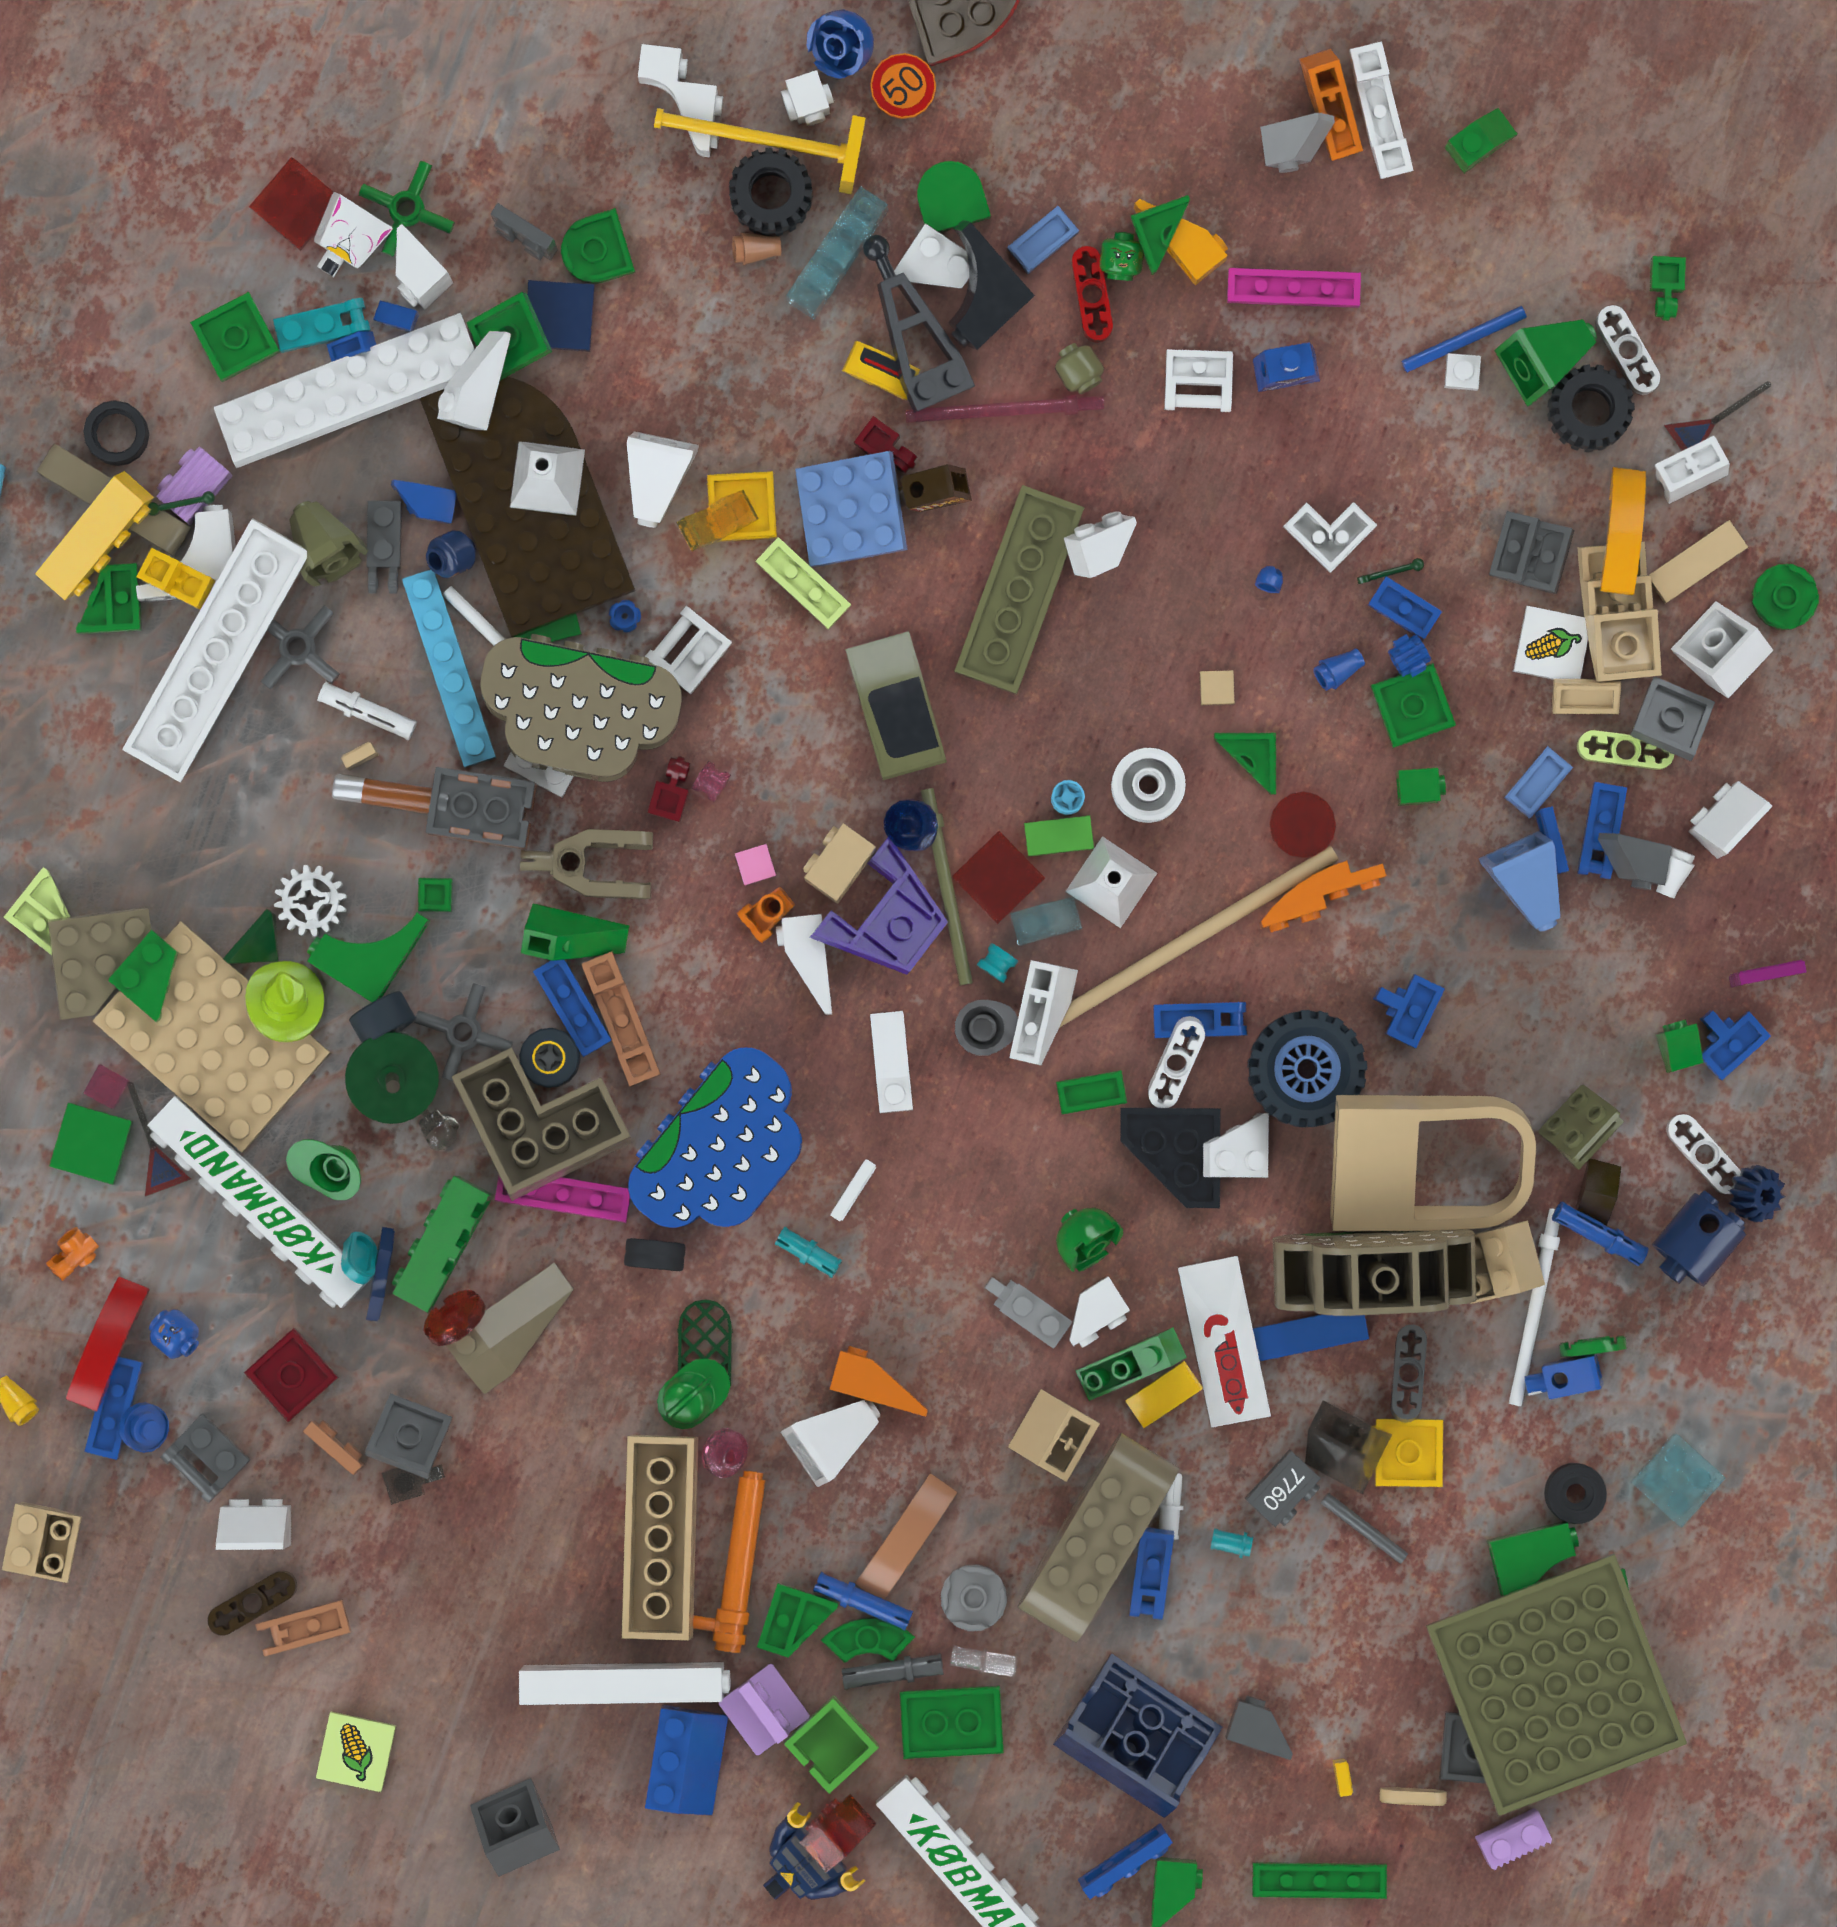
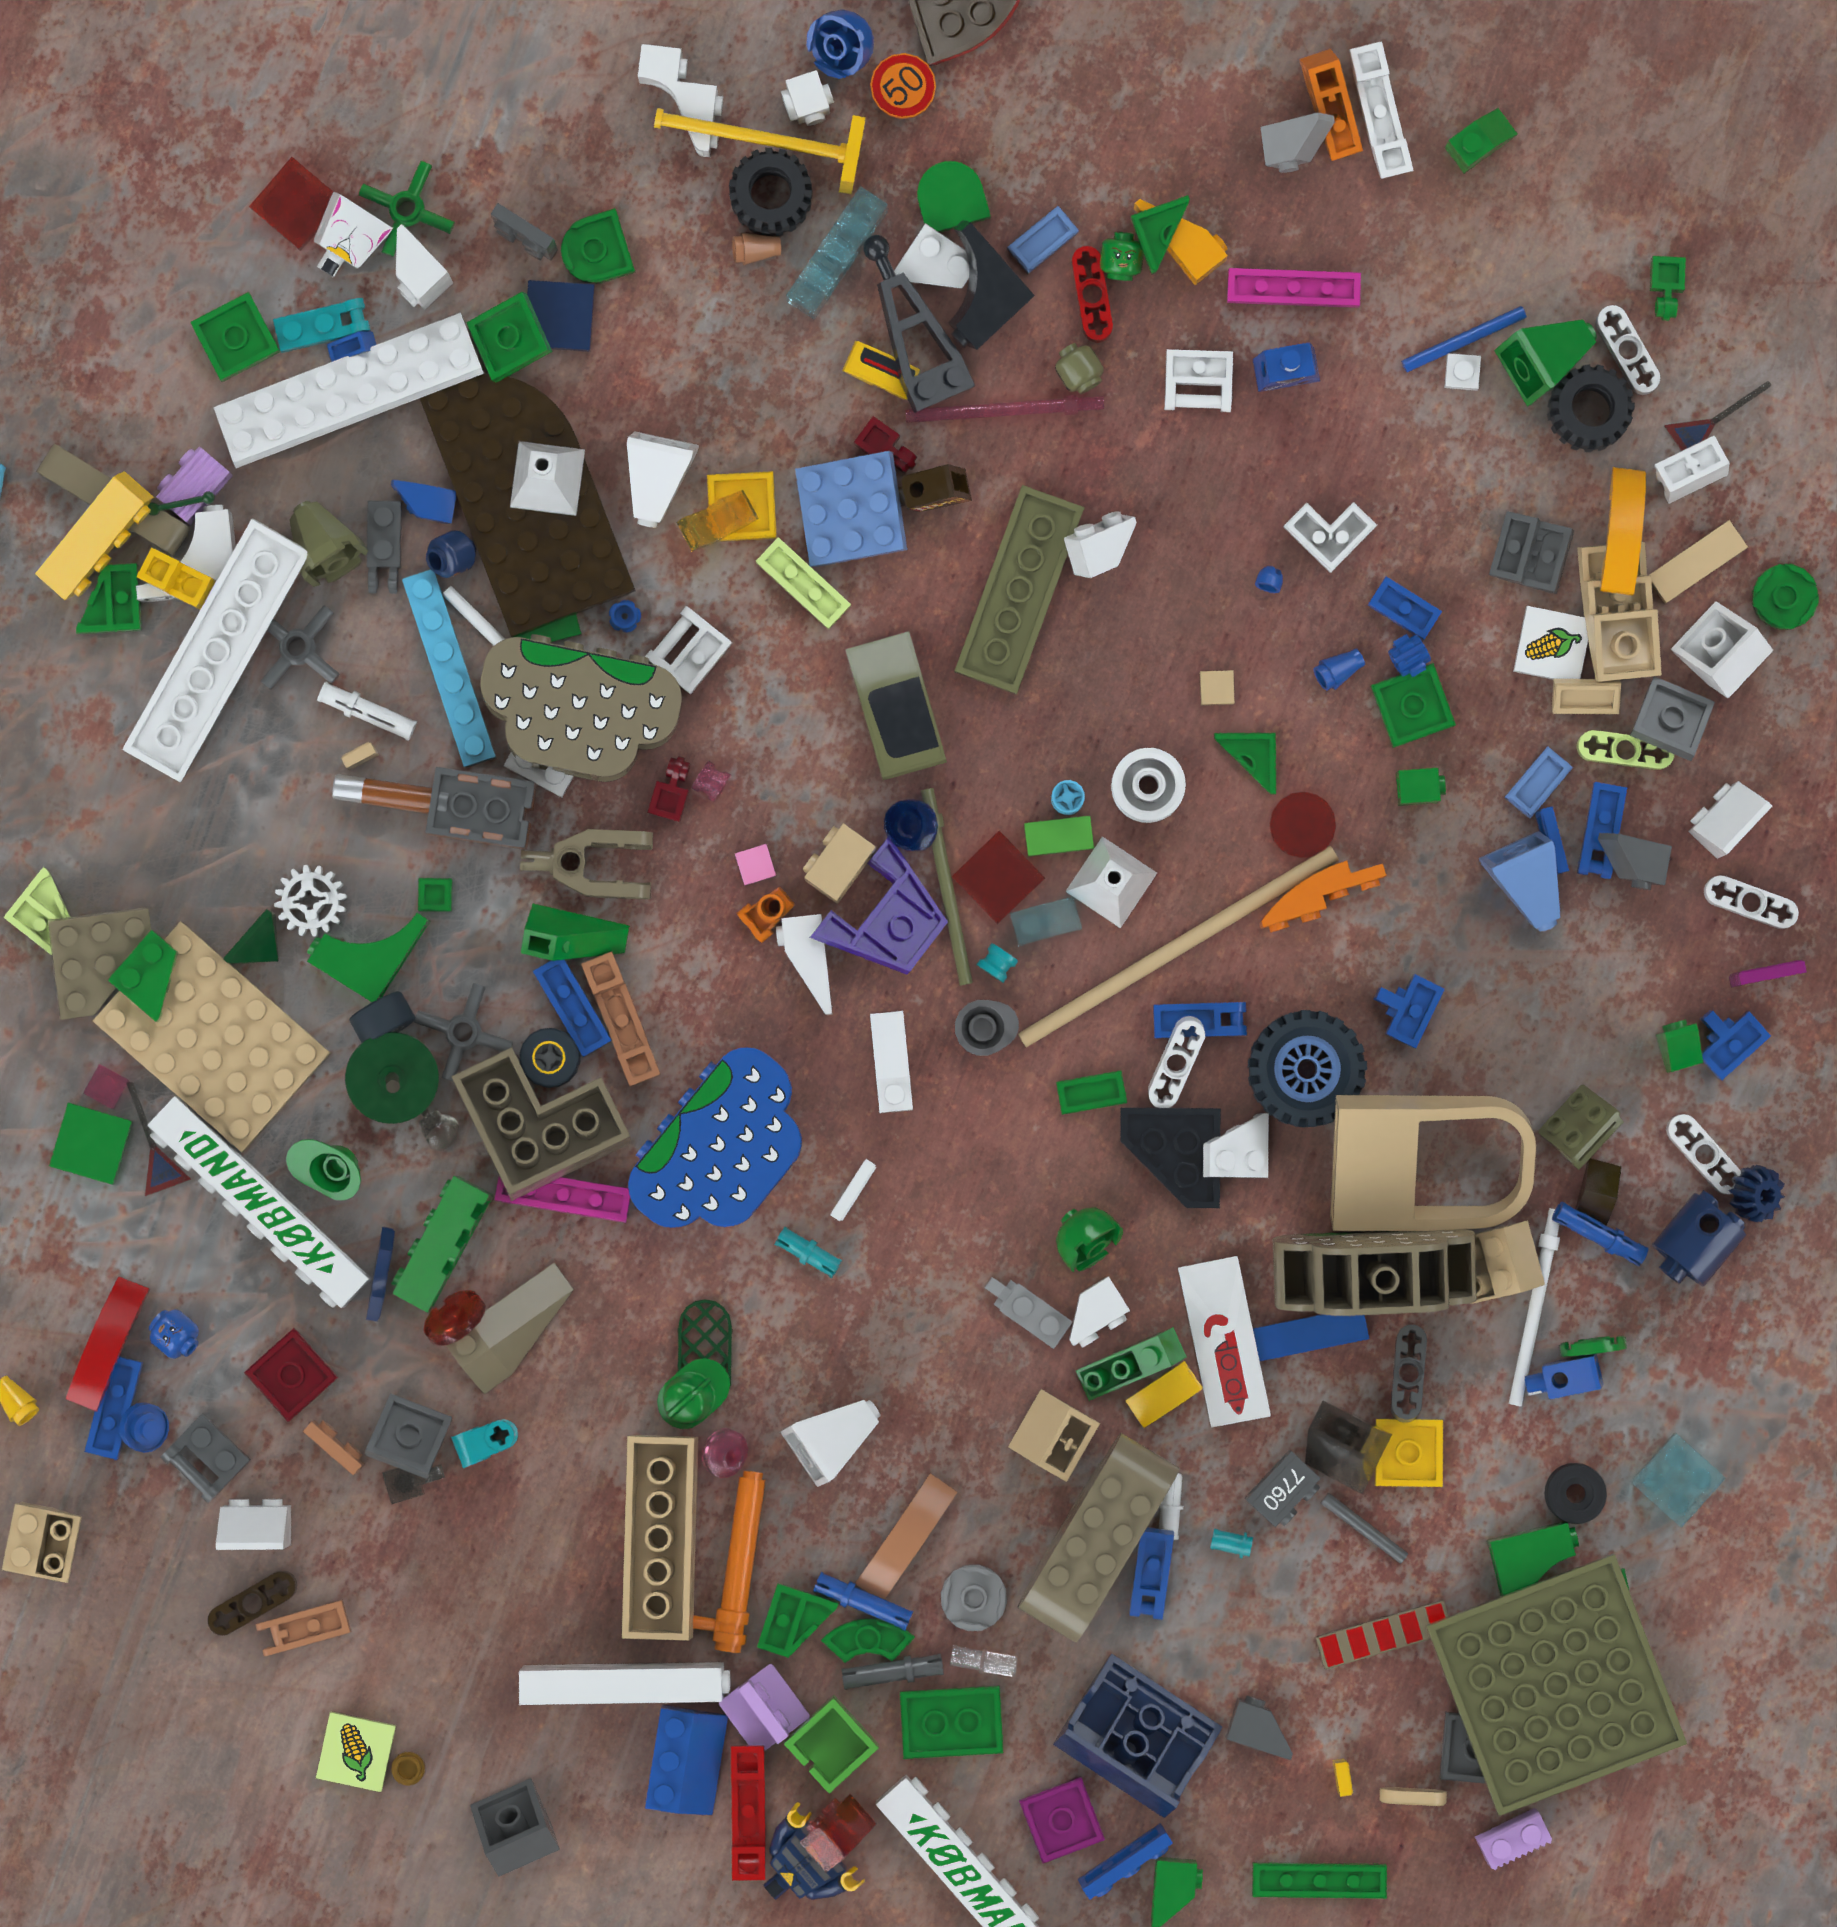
(76, 1250): orange plate -> none
(110, 408): black tyre -> none
(284, 1001): lime hat -> none
(359, 1257): teal tile -> none
(396, 316): blue piece -> none
(408, 1768): none -> pearl gold plate
(473, 388): white slope -> none
(480, 1443): none -> teal piece
(654, 1254): black tyre -> none
(748, 1812): none -> red slope
(867, 1380): orange slope -> none
(1042, 1010): white slope -> none
(1061, 1819): none -> magenta tile
(1379, 1635): none -> tile
(1417, 564): dark green hinge -> none
(1678, 870): white cone -> none
(1771, 918): none -> white beam

